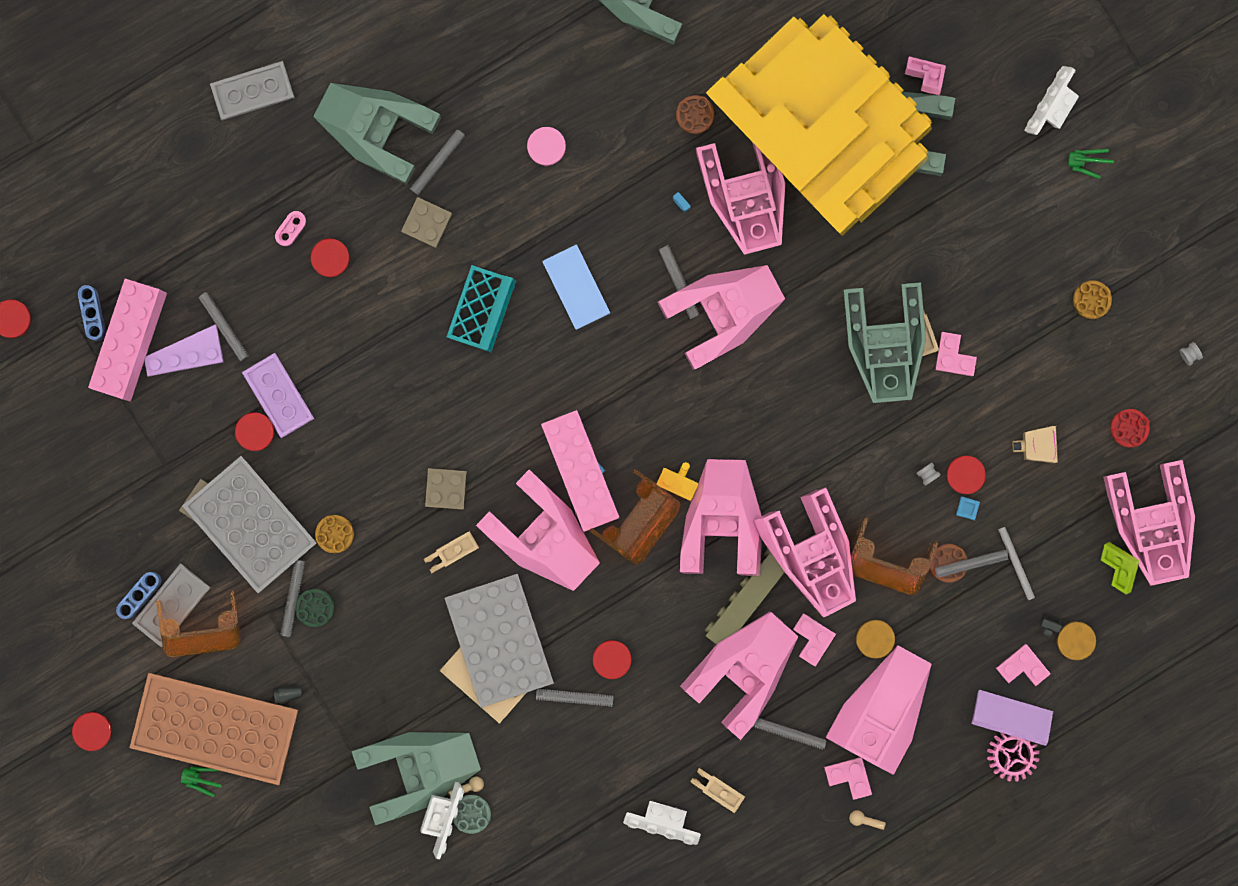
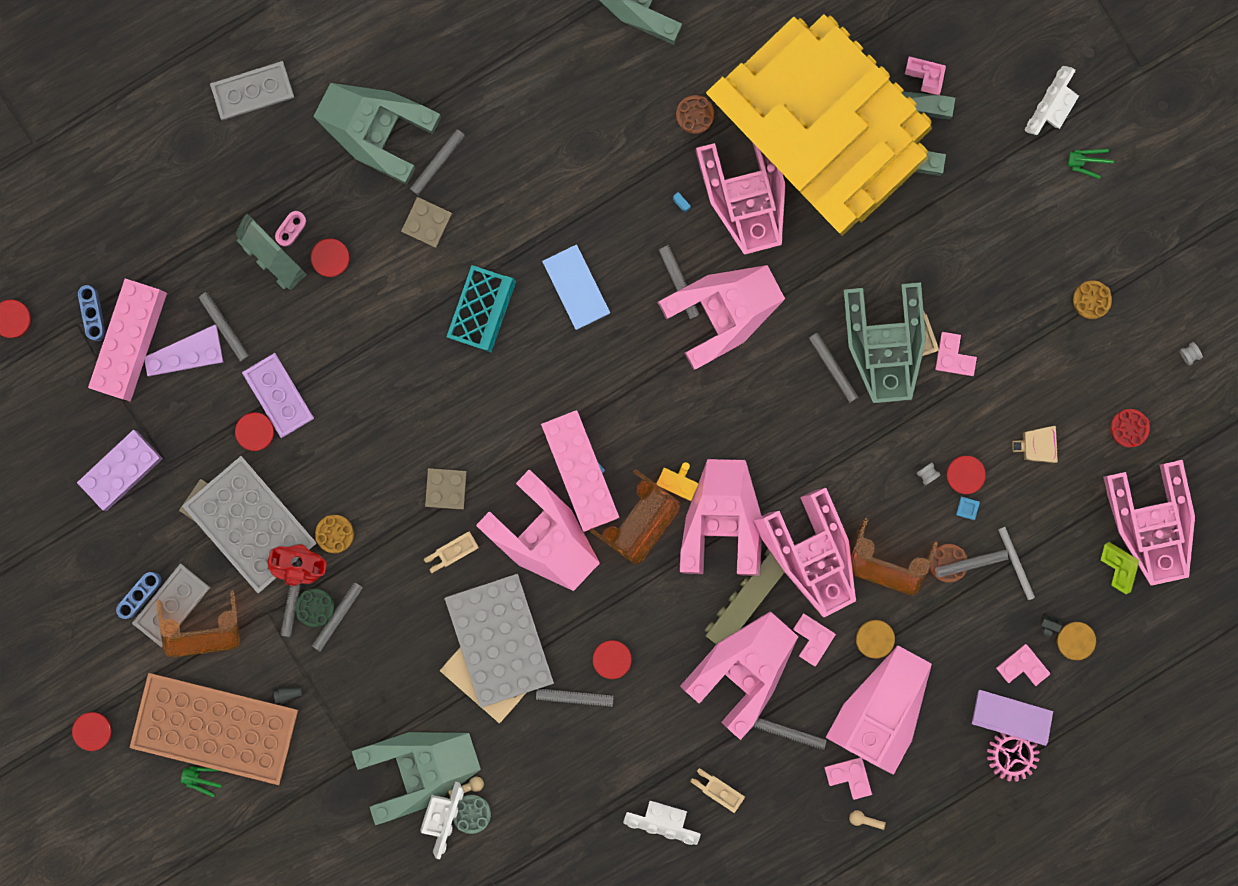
(119, 470): none -> lavender brick
(269, 254): none -> sand green wedge
(280, 565): none -> red piece
(322, 640): none -> light grey axle
(546, 146): bright pink tile -> none
(833, 367): none -> light grey axle

